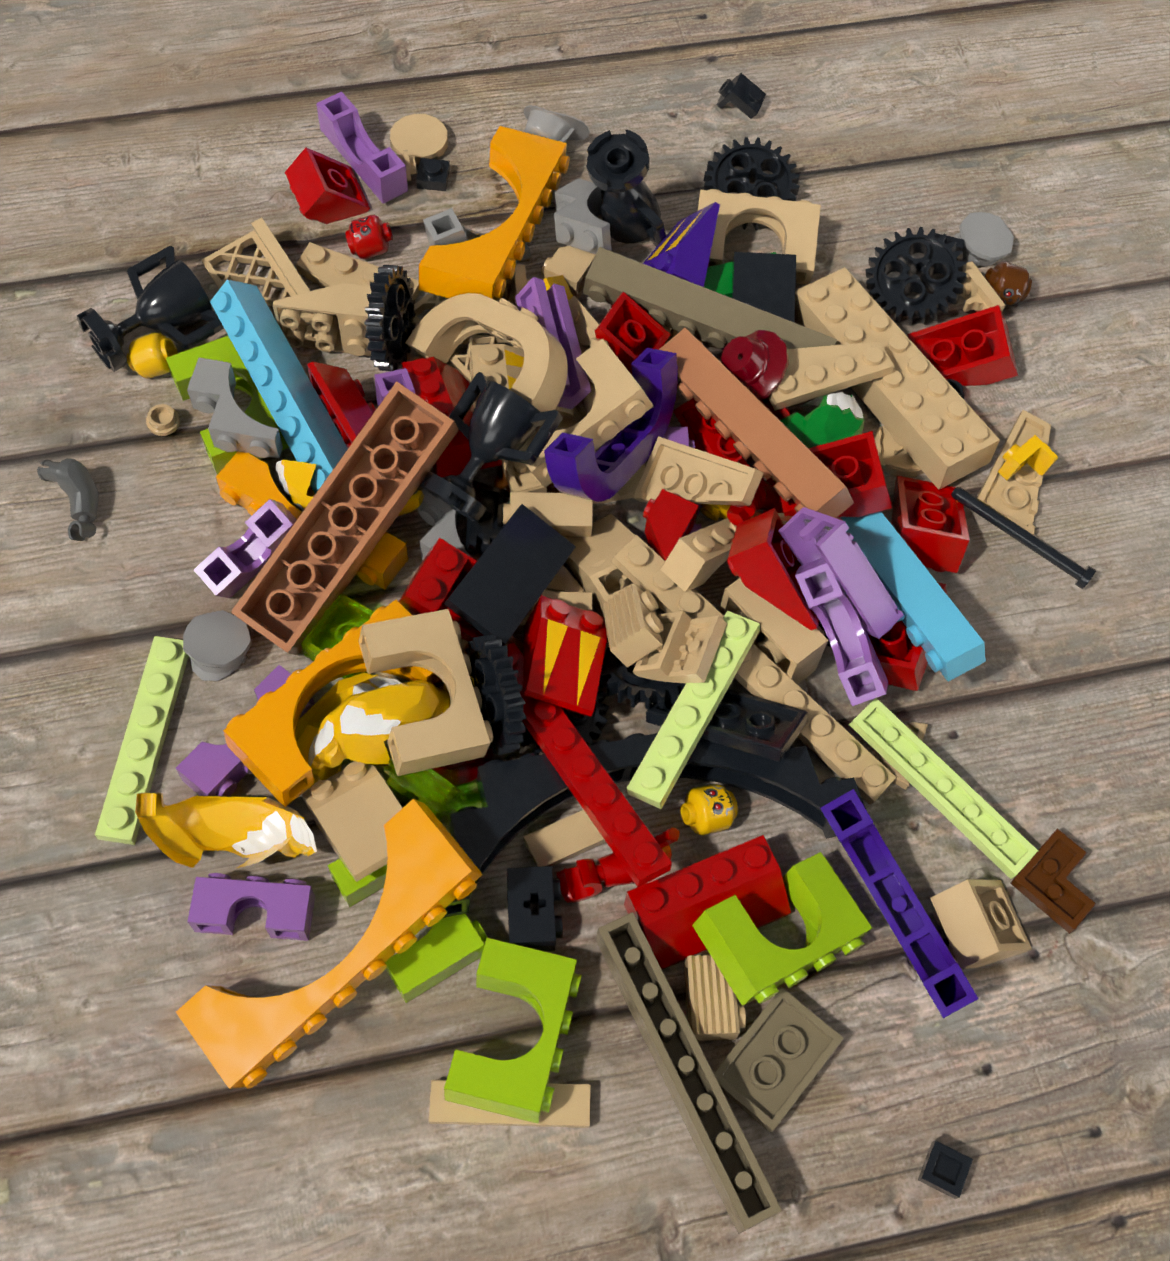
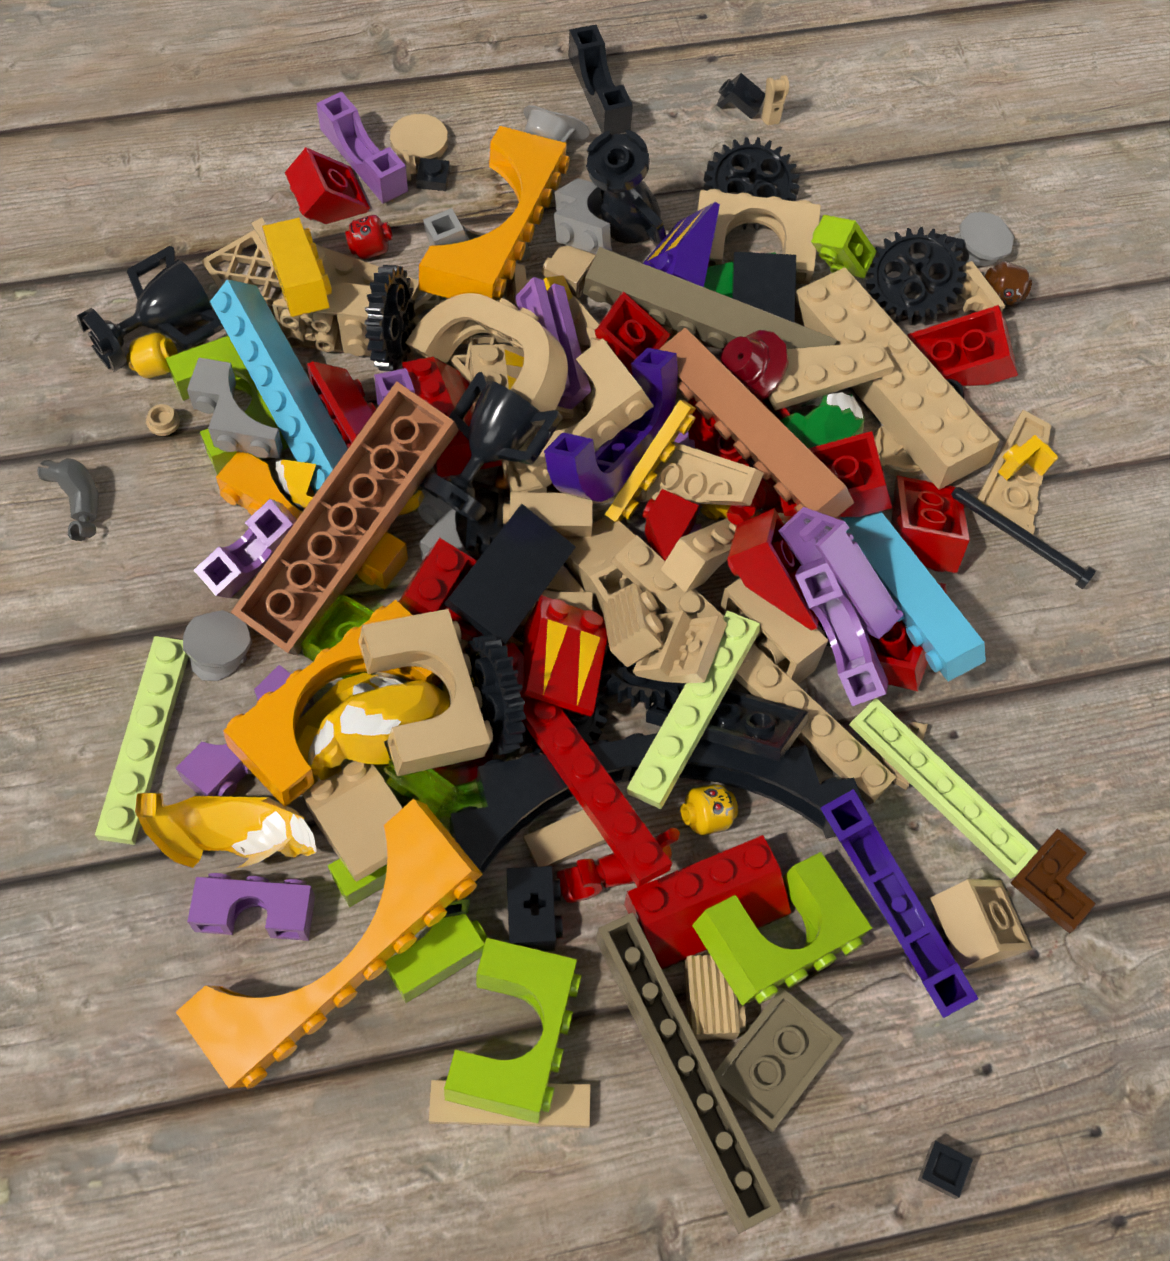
(297, 266): none -> yellow brick
(608, 102): none -> black arch
(659, 450): none -> yellow plate
(774, 99): none -> tan bar
(843, 245): none -> lime brick

